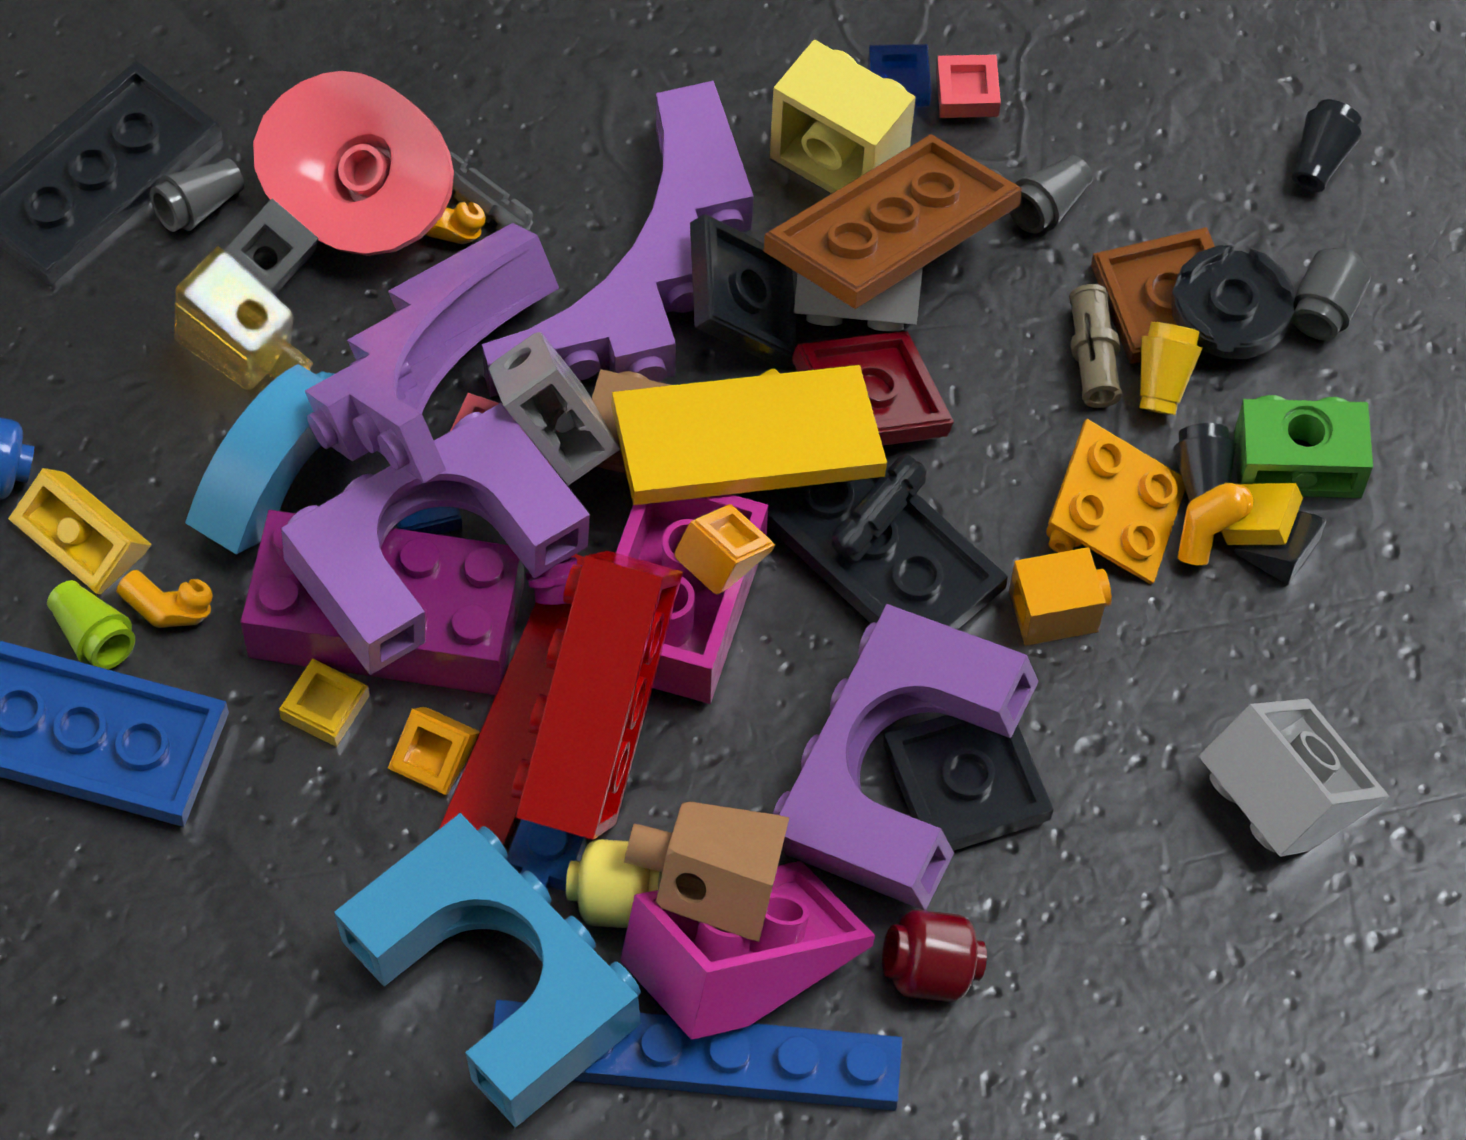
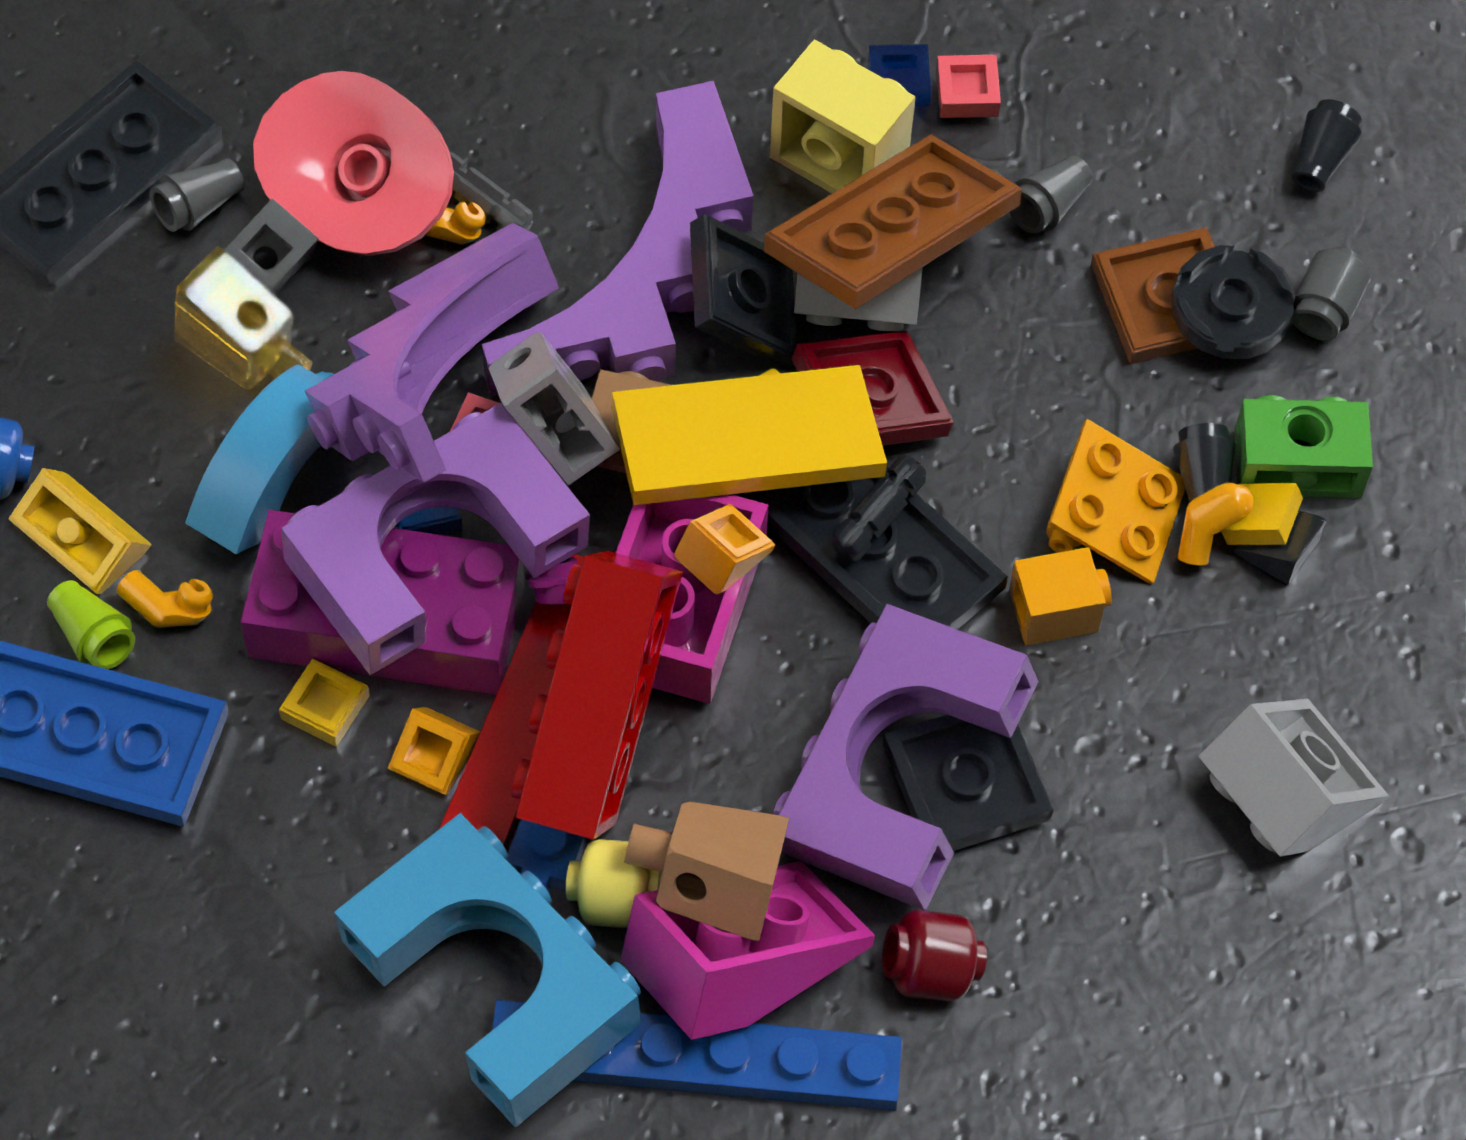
(1095, 346): dark tan pin -> none
(1166, 366): yellow cone -> none

